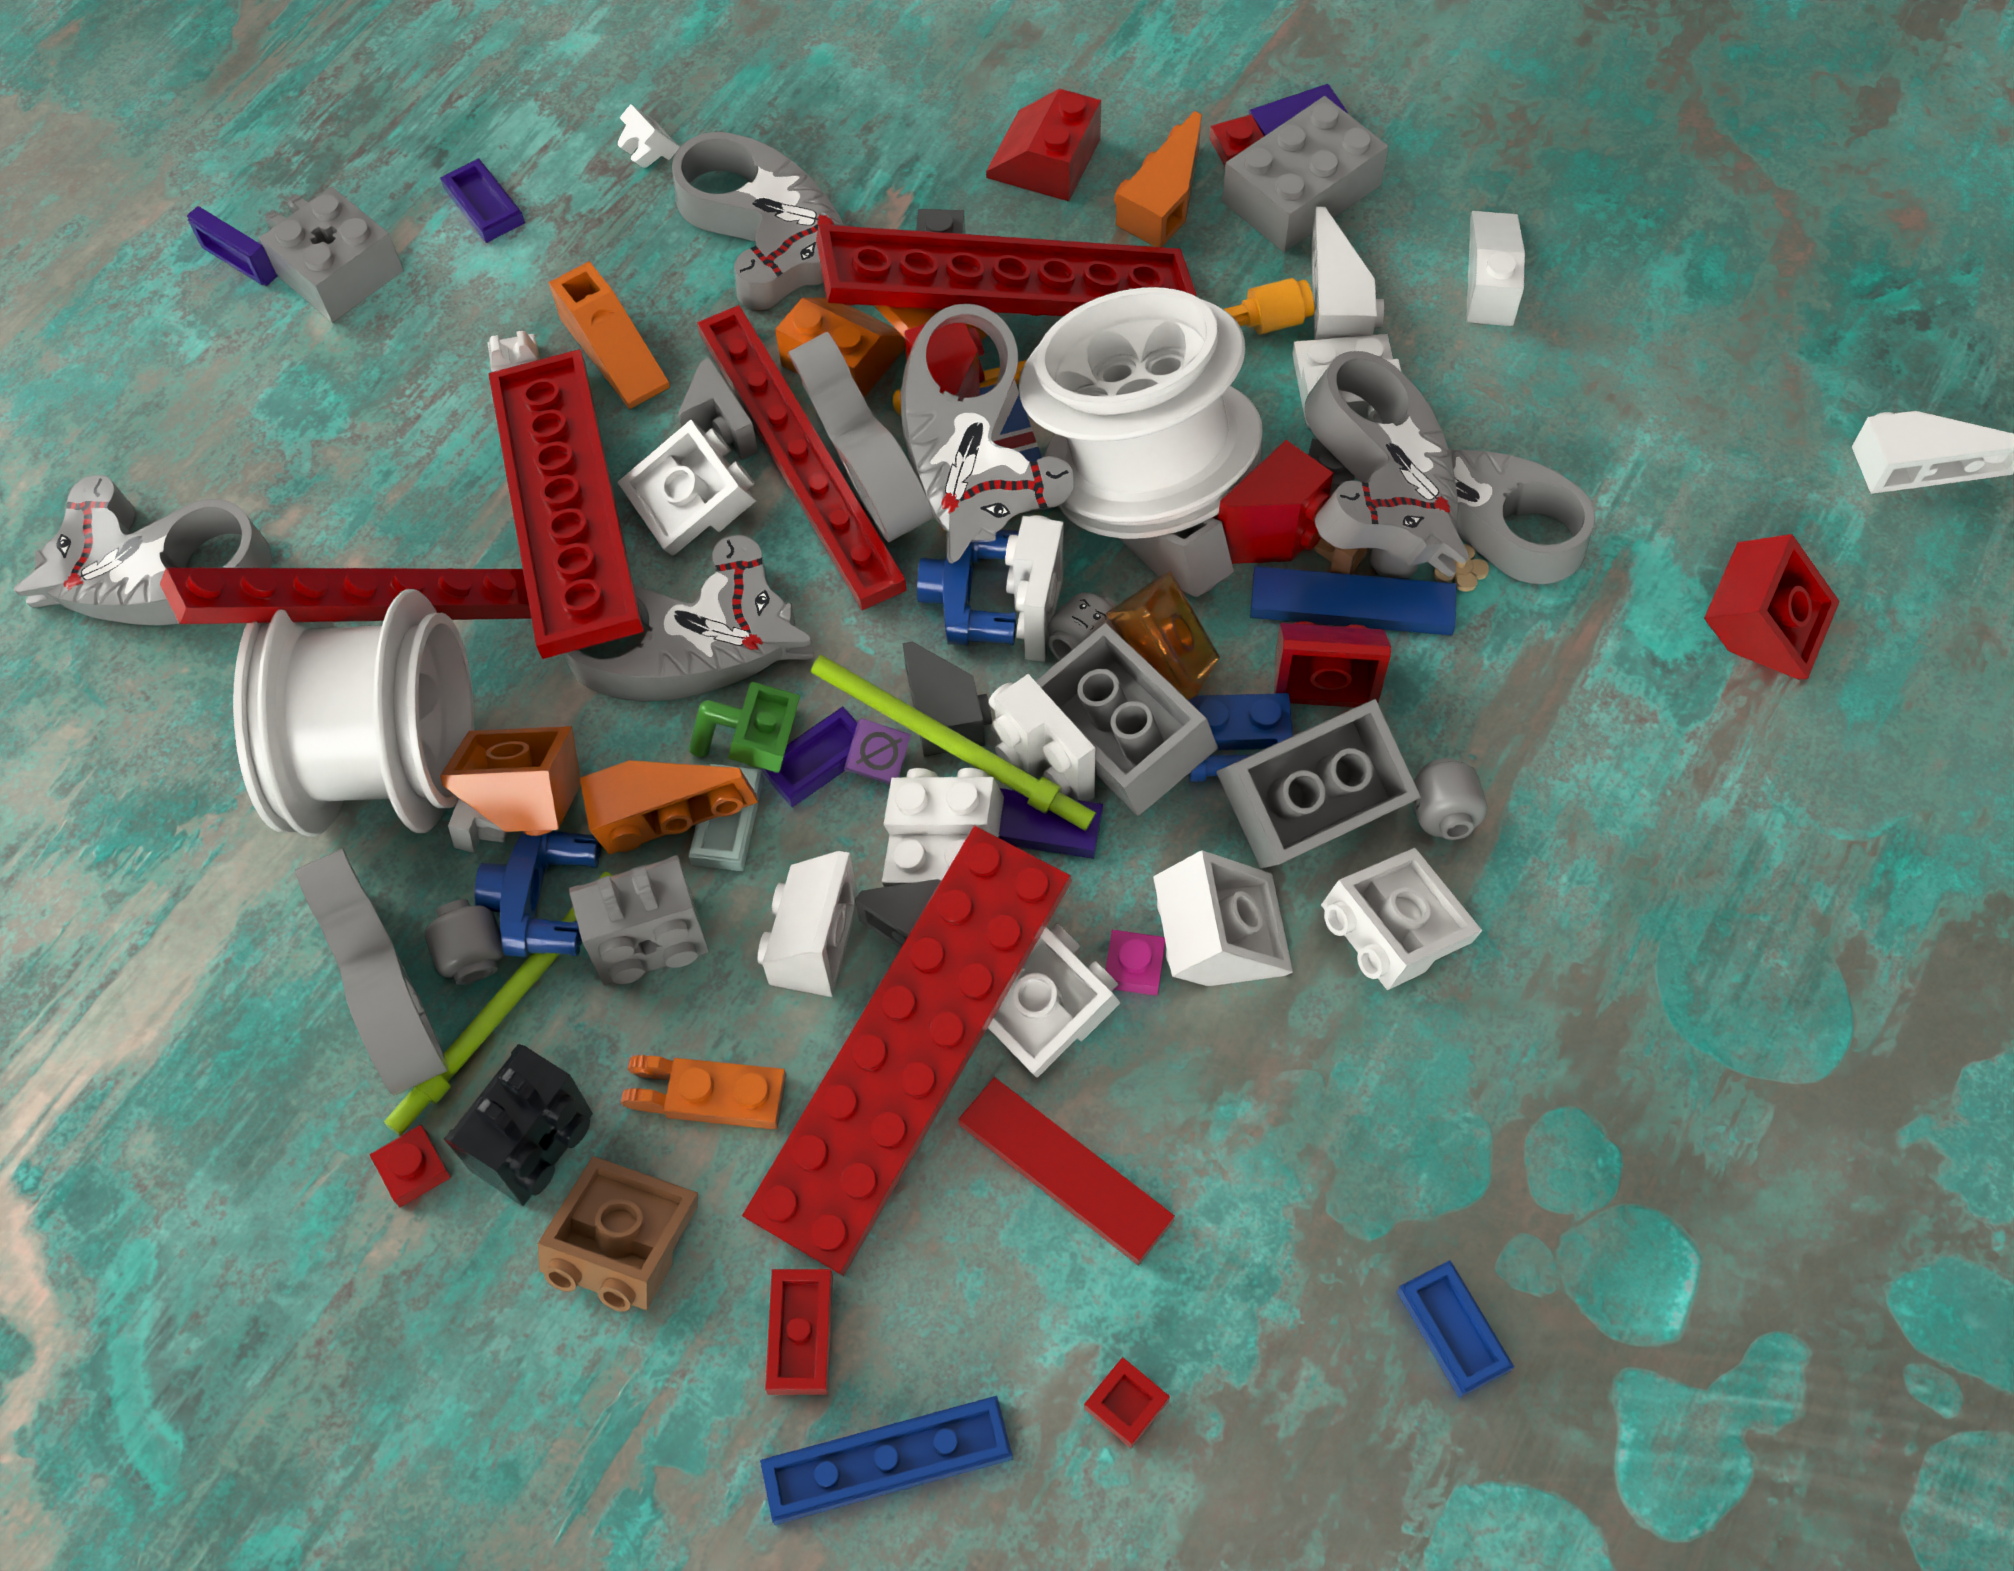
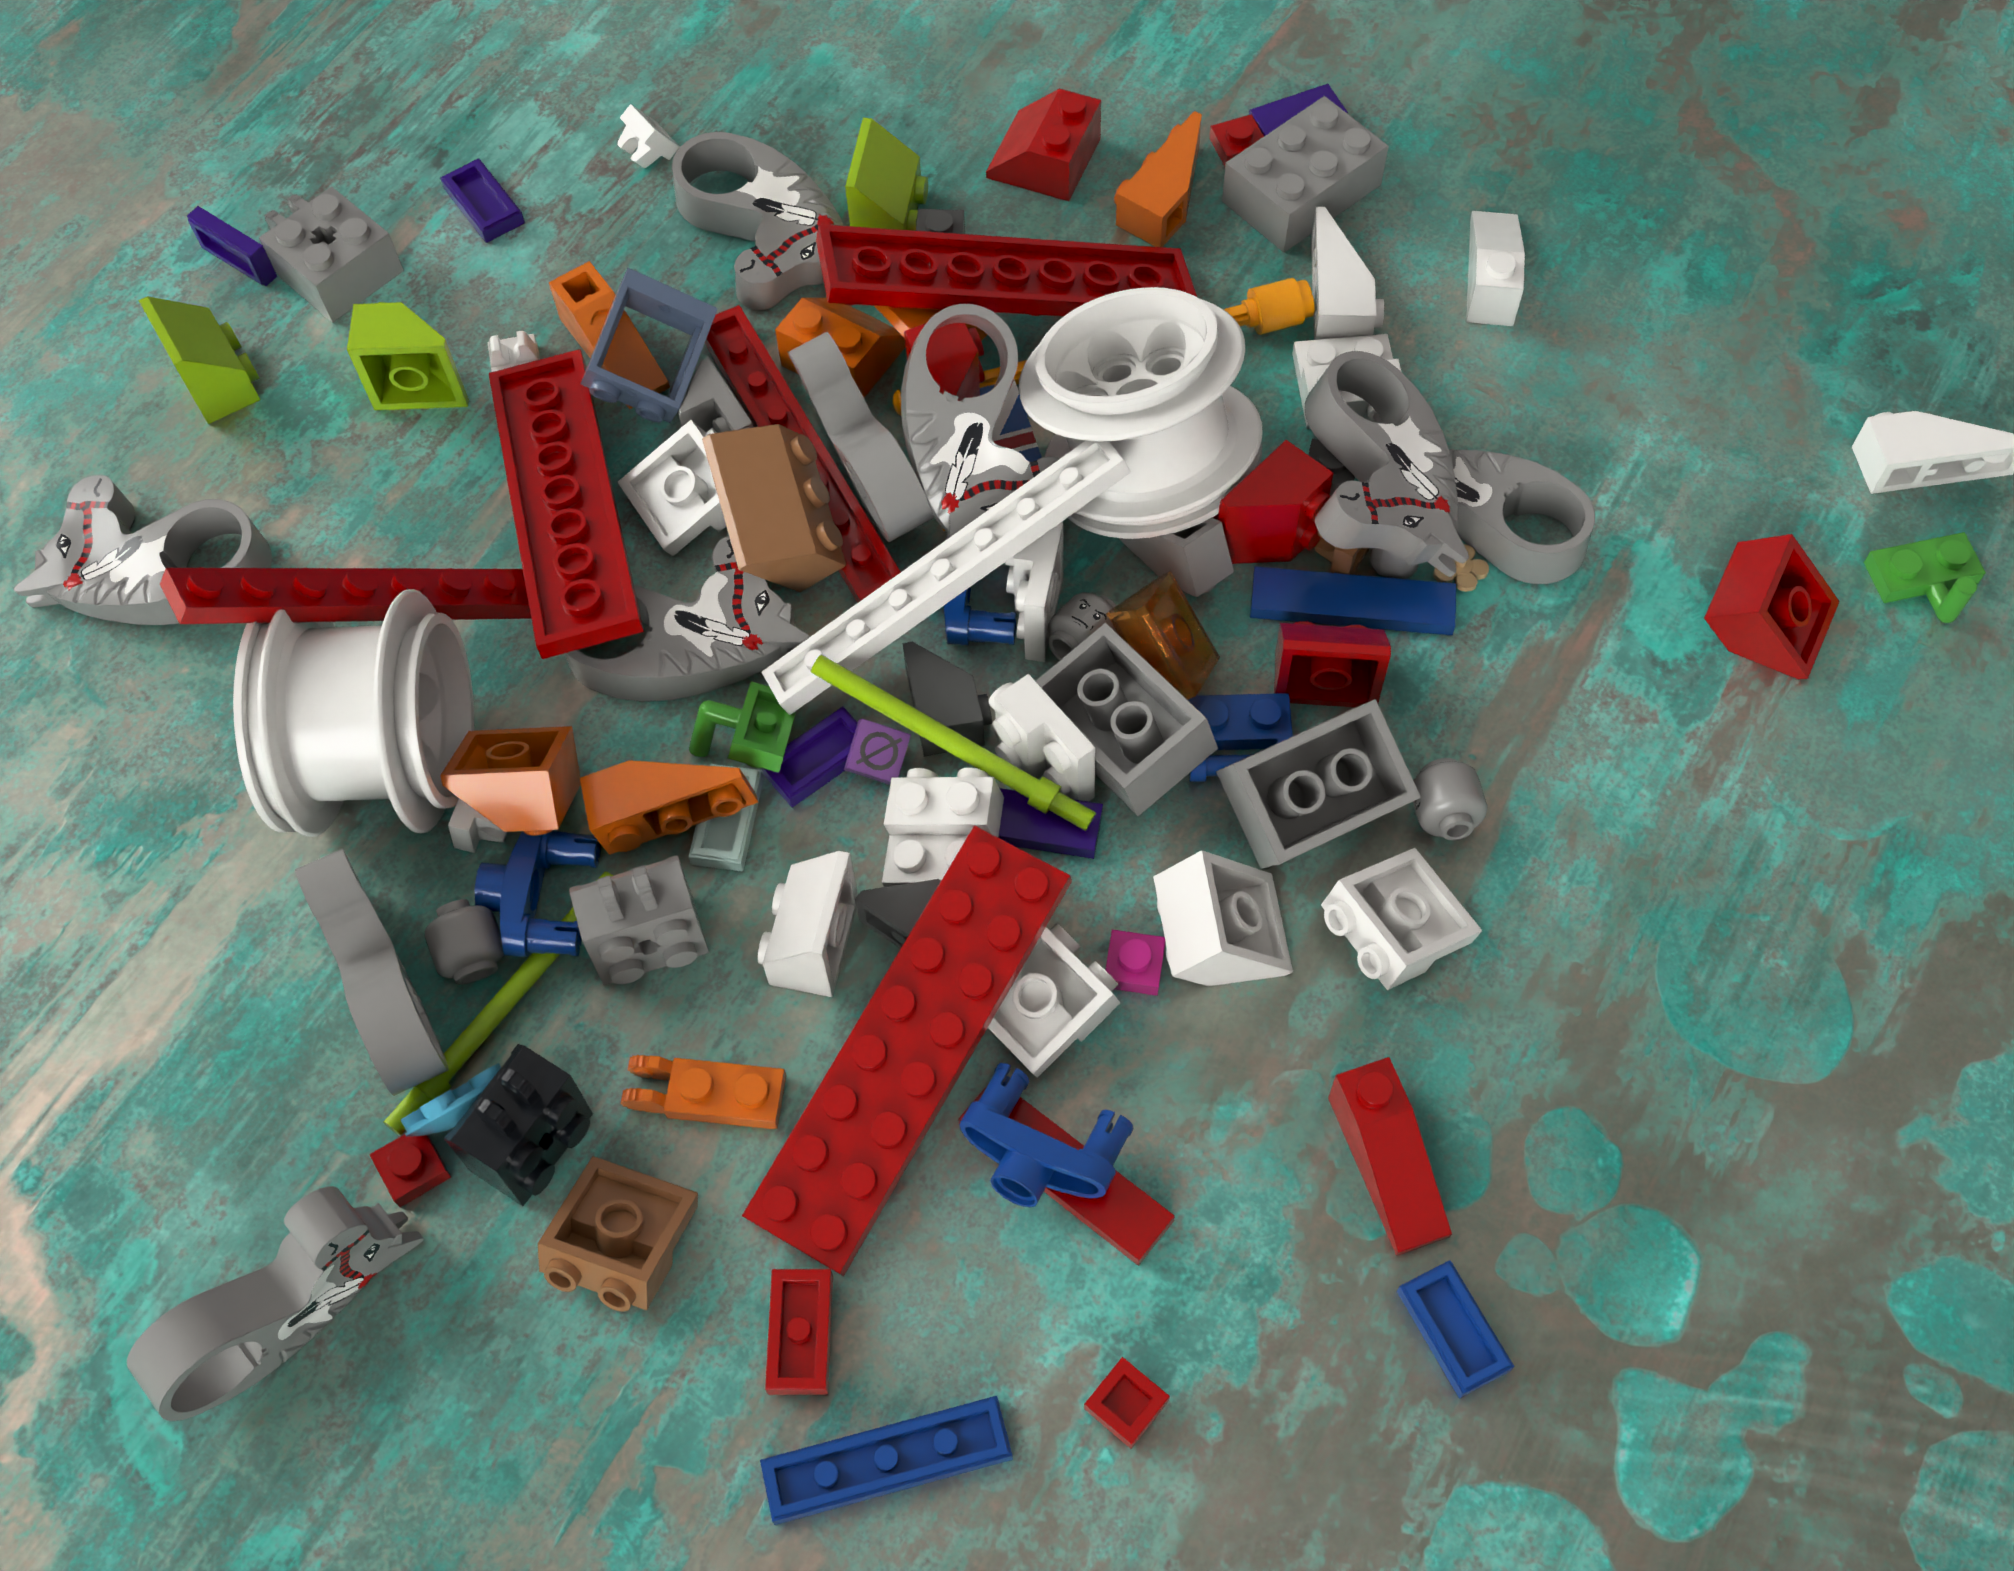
(204, 356): none -> lime slope
(256, 1322): none -> light grey animal
(402, 359): none -> lime slope
(449, 1108): none -> medium azure dish
(668, 307): none -> sand blue window
(775, 505): none -> medium nougat slope
(884, 181): none -> lime slope
(948, 570): none -> white plate
(1032, 1159): none -> blue connector
(1390, 1154): none -> red slope
(1929, 570): none -> bright green plate

